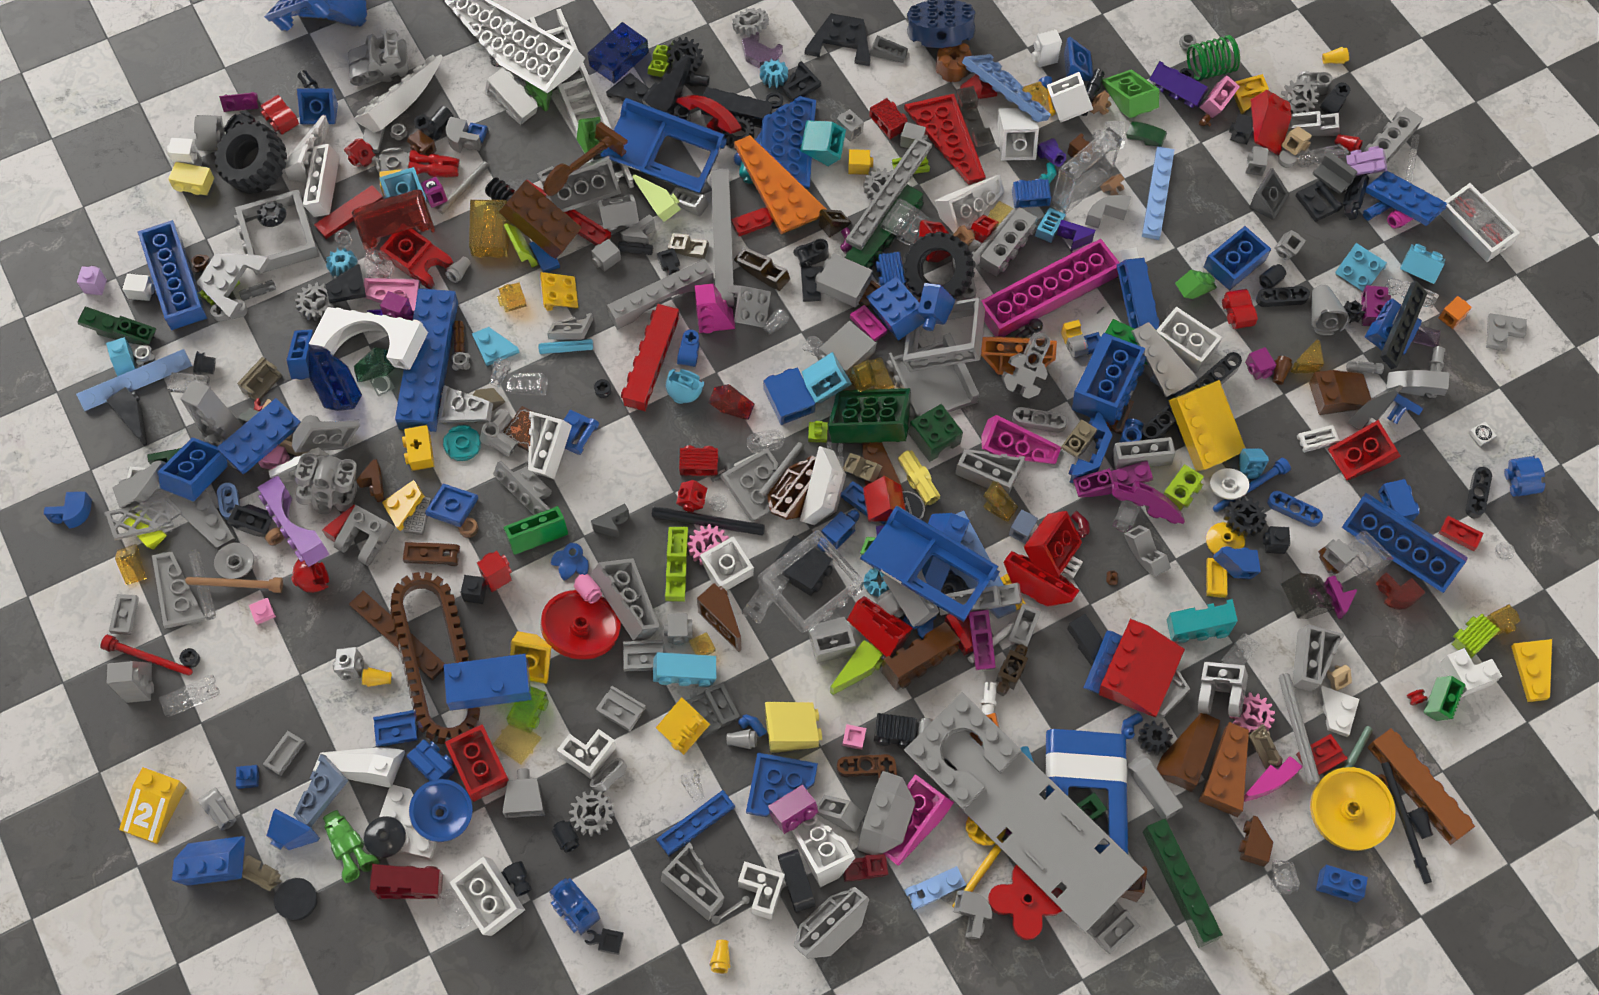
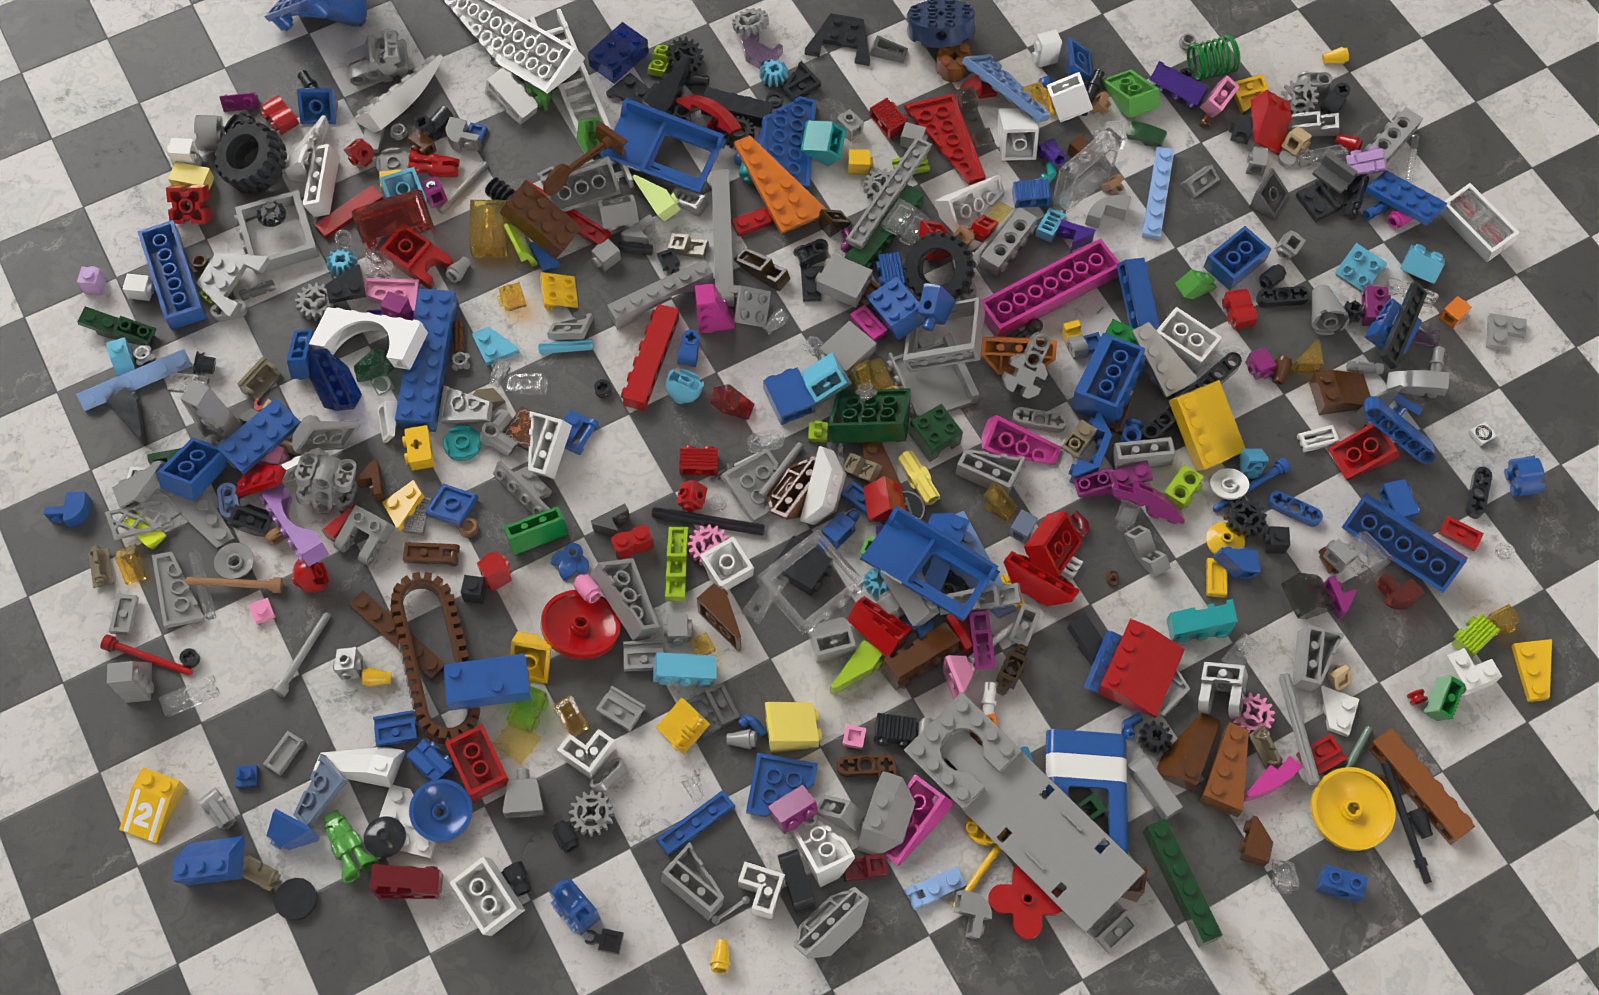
(100, 566): none -> dark tan hinge
(197, 196): none -> red brick
(260, 478): none -> red wing
(281, 687): none -> light grey piece
(386, 415): none -> white slope
(570, 716): none -> clear yellow slope
(628, 543): none -> red brick
(865, 391): none -> clear plate
(958, 673): none -> bright pink slope
(1200, 181): none -> light grey slope
(1399, 429): none -> blue beam

